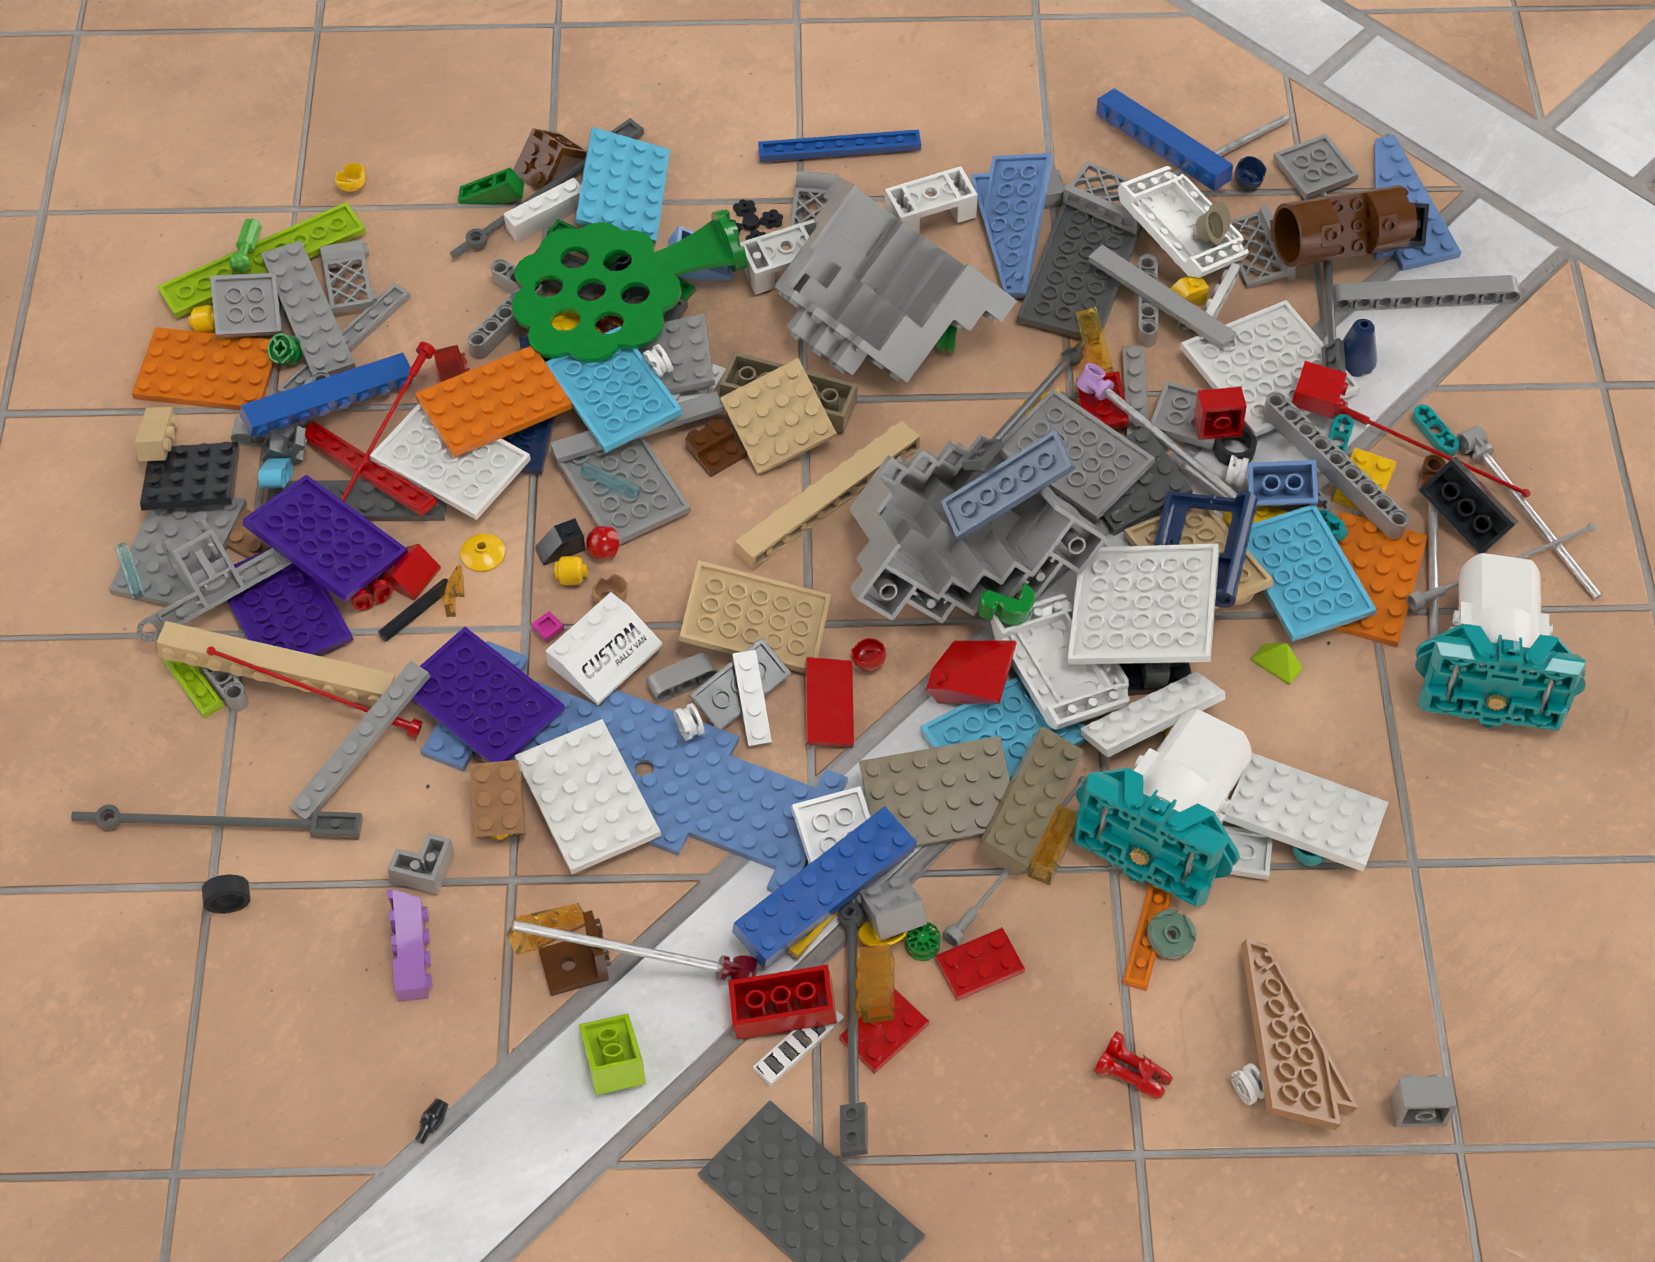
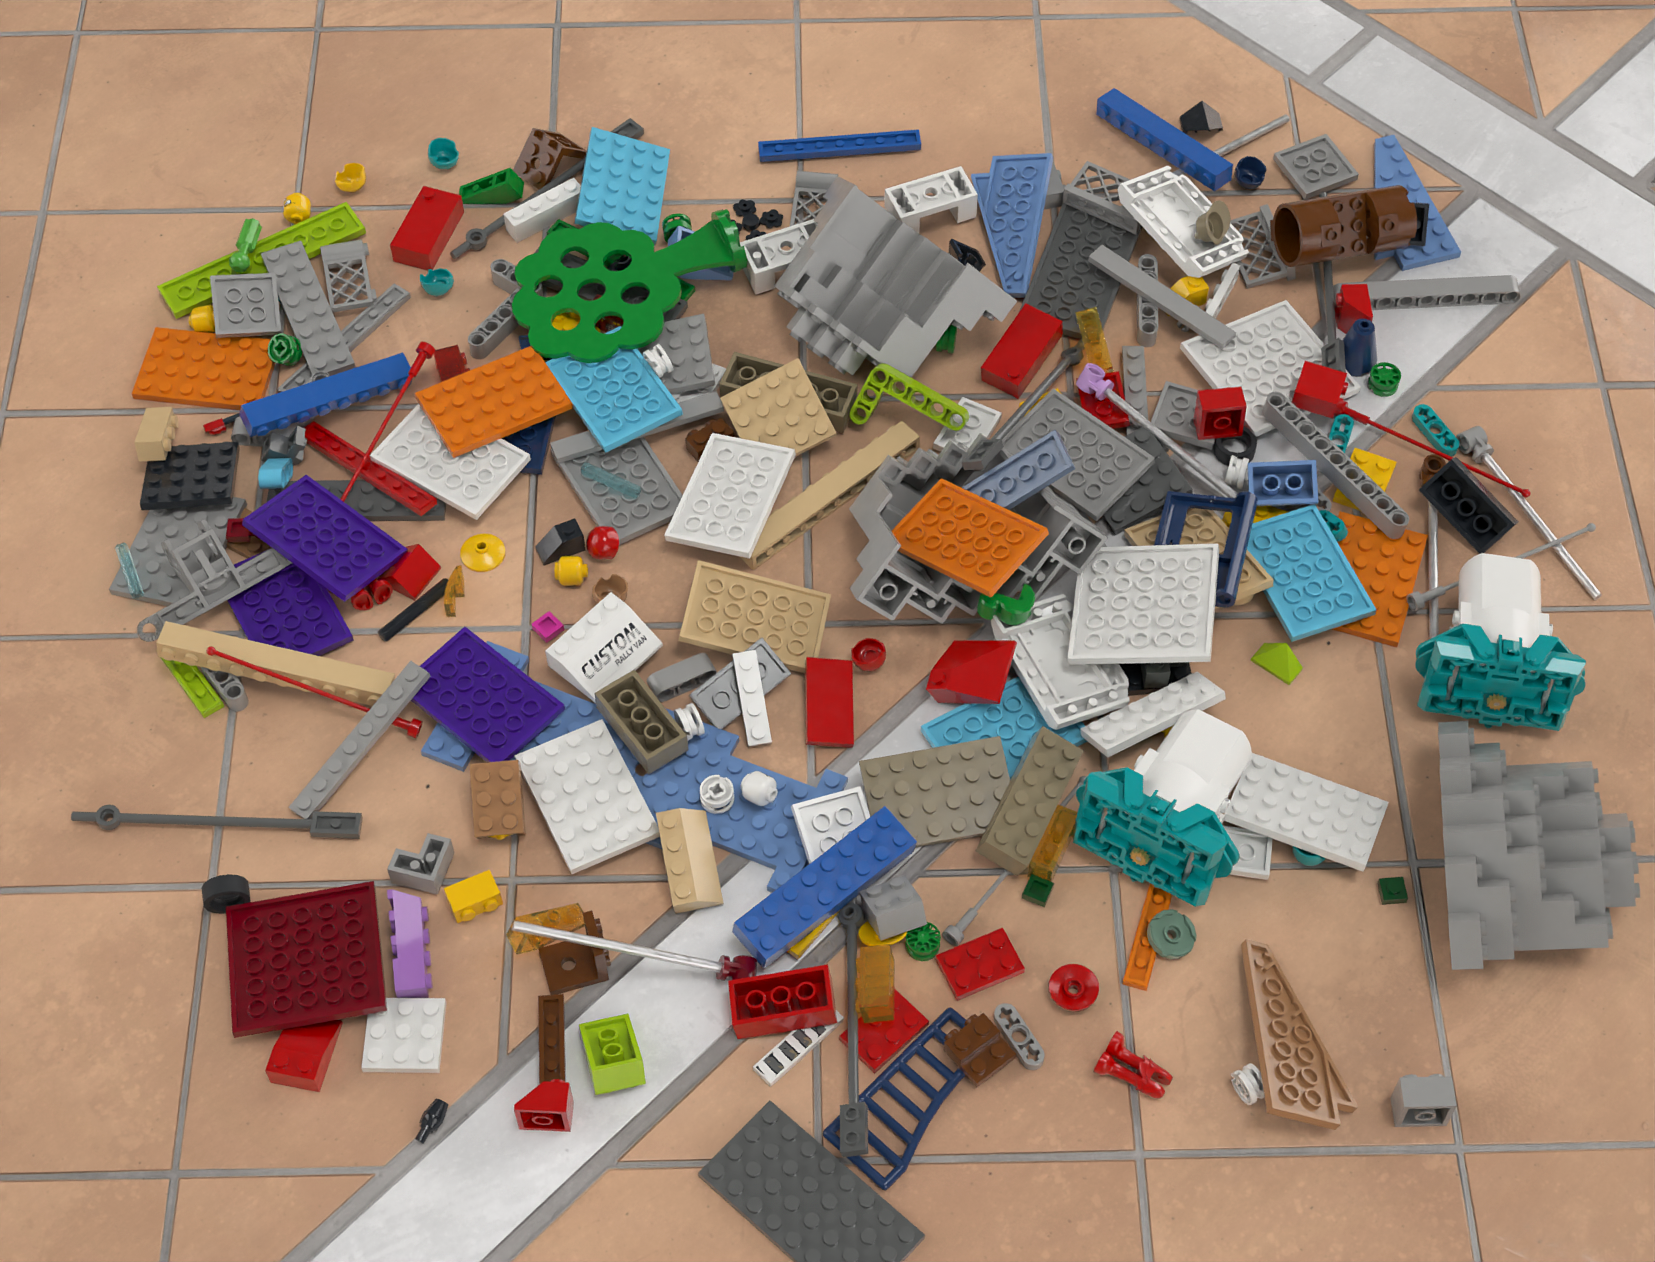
(218, 426): none -> red piece
(237, 532): none -> dark red plate
(296, 208): none -> yellow head
(303, 1055): none -> red slope
(305, 959): none -> dark red plate
(405, 1036): none -> white plate
(427, 228): none -> red brick
(437, 281): none -> teal hair
(443, 153): none -> teal hair
(473, 896): none -> yellow brick
(546, 1107): none -> red slope
(551, 1037): none -> reddish brown plate
(641, 721): none -> dark tan brick
(670, 227): none -> green wheel
(689, 859): none -> tan slope
(716, 793): none -> white wheel
(730, 495): none -> white plate
(759, 788): none -> white head
(907, 396): none -> lime beam
(924, 1118): none -> dark blue bar
(966, 254): none -> black slope
(967, 537): none -> orange plate
(978, 1049): none -> reddish brown plate
(981, 420): none -> white plate
(1019, 1047): none -> light grey beam
(1021, 351): none -> red brick
(1038, 890): none -> dark green plate
(1073, 977): none -> red dish
(1200, 118): none -> black slope
(1352, 304): none -> red slope
(1383, 380): none -> green wheel
(1392, 890): none -> dark green plate
(1527, 853): none -> light grey panel

